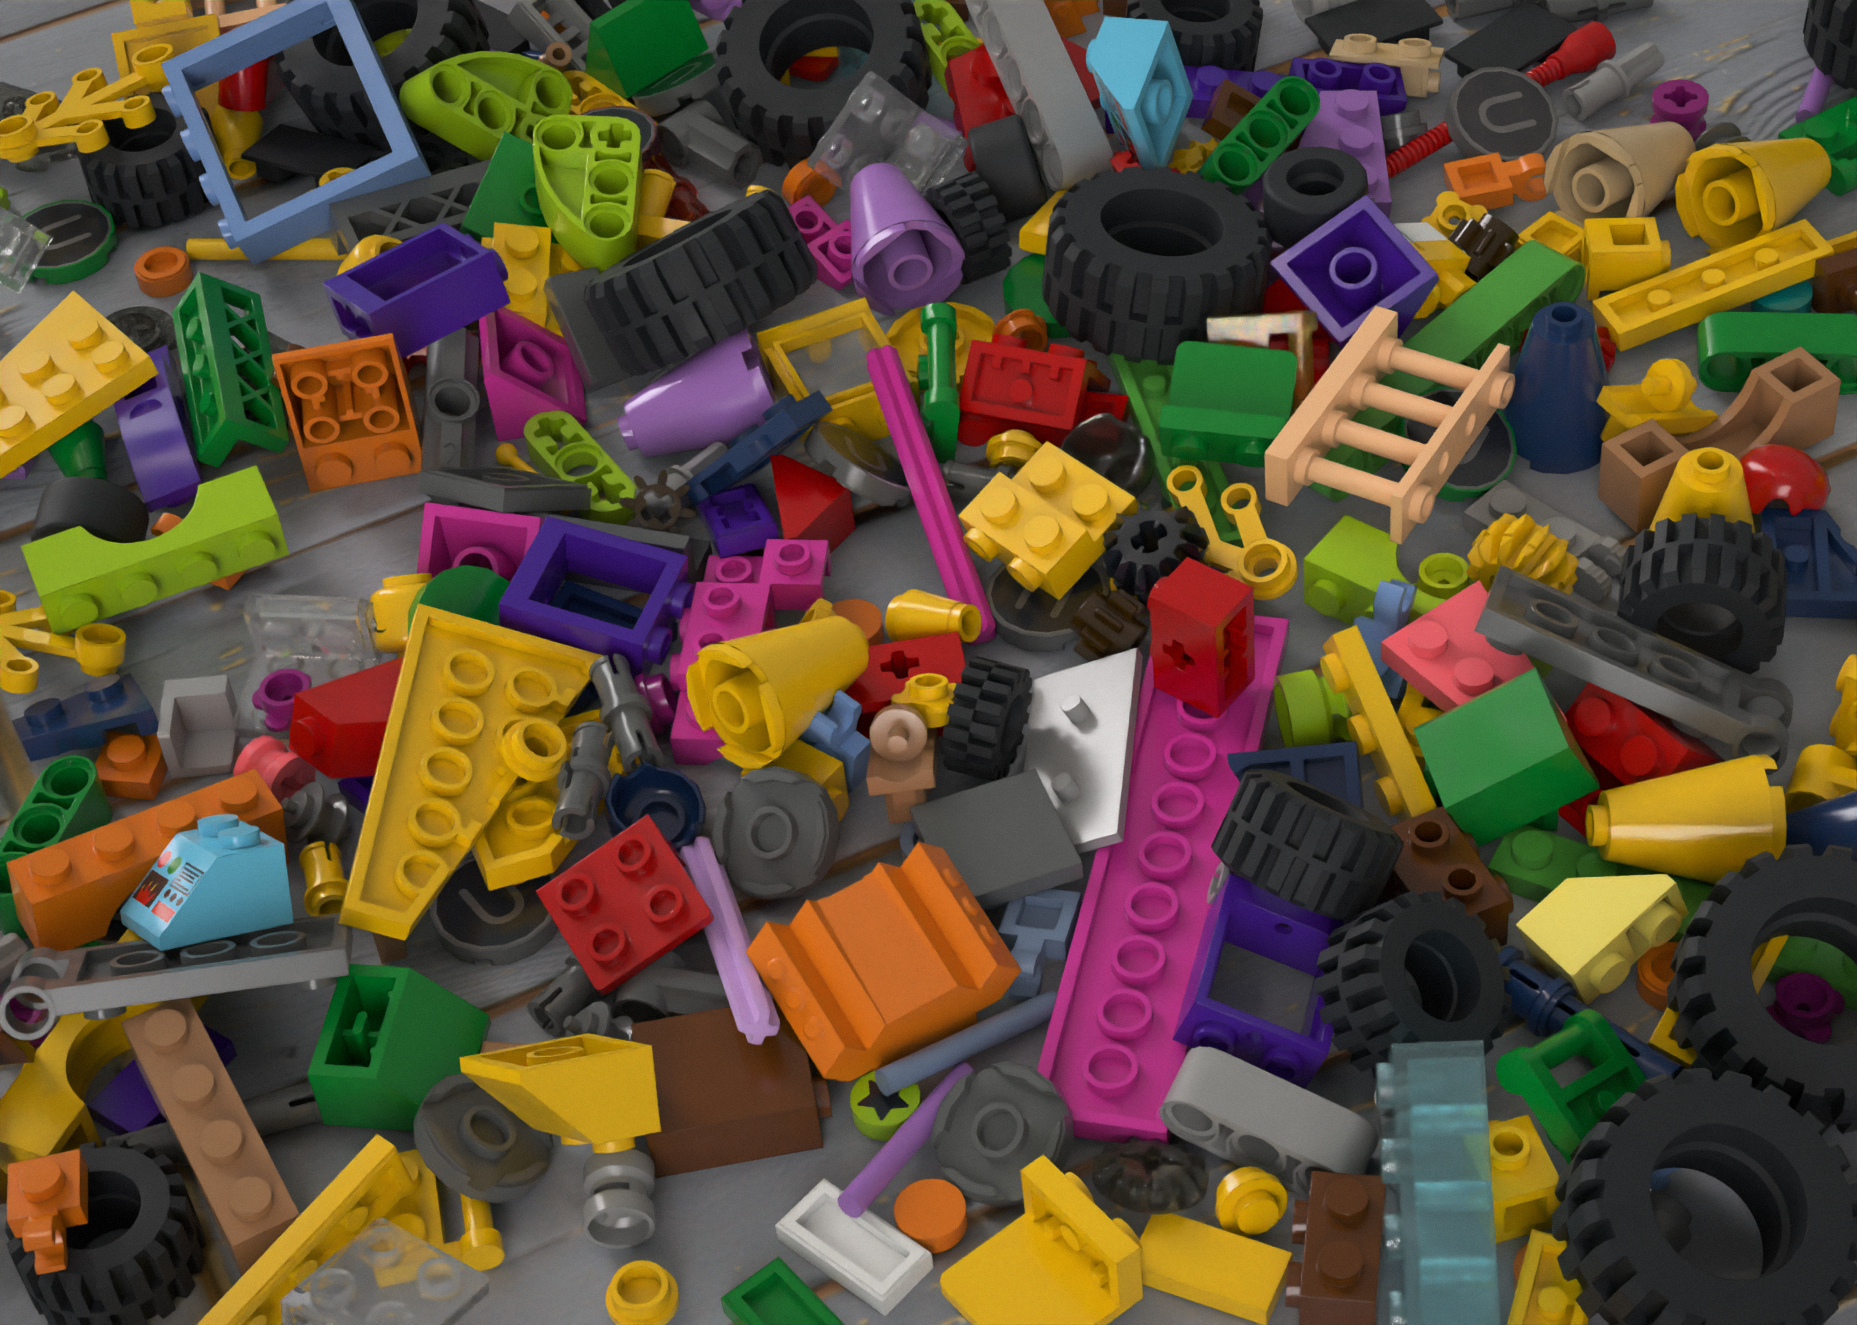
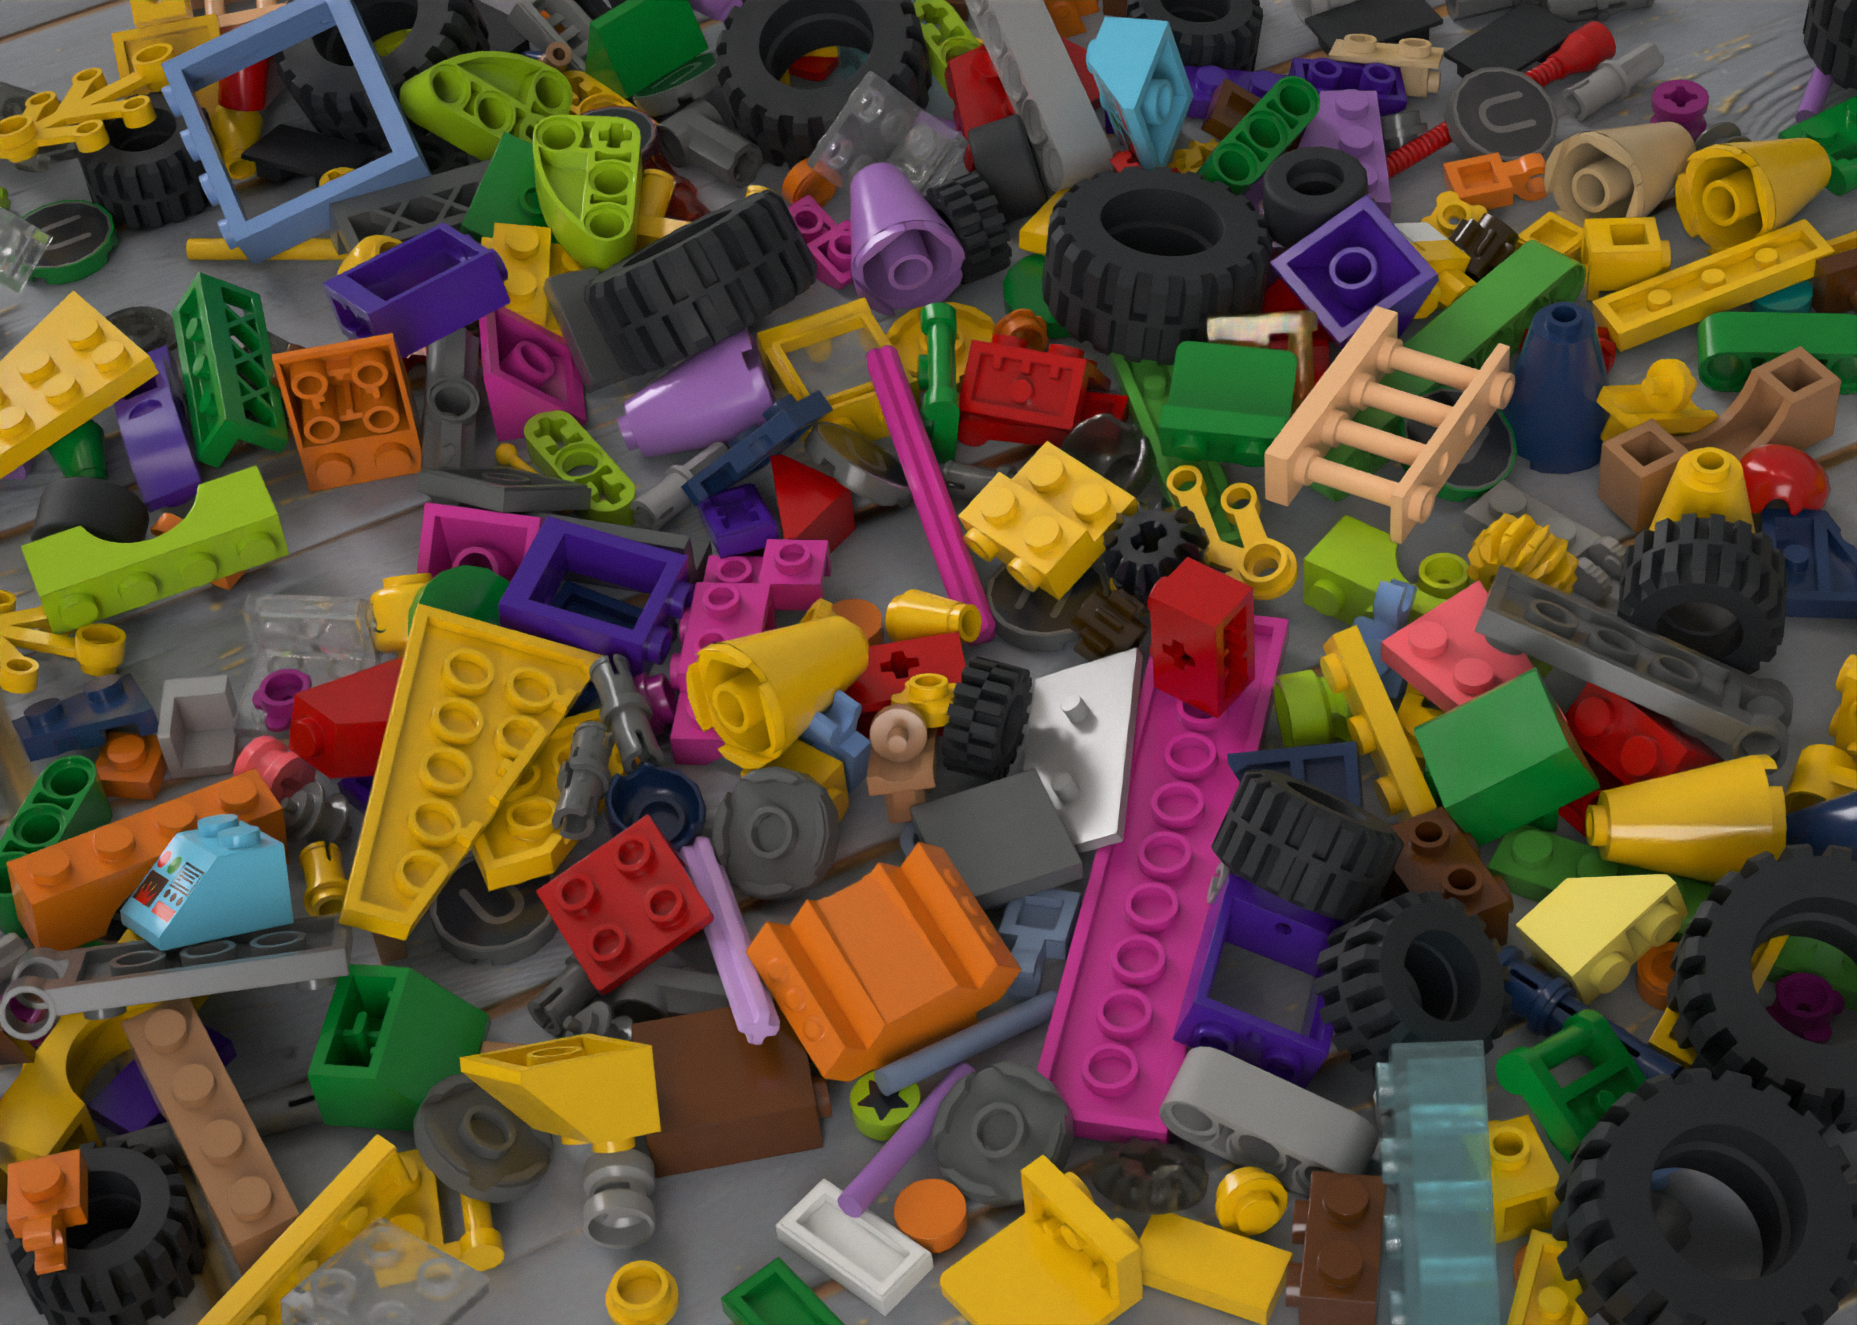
(163, 271): orange tile -> none
(544, 740): yellow plate -> none
(659, 490): dark brown gear -> none
(1011, 448): yellow plate -> none

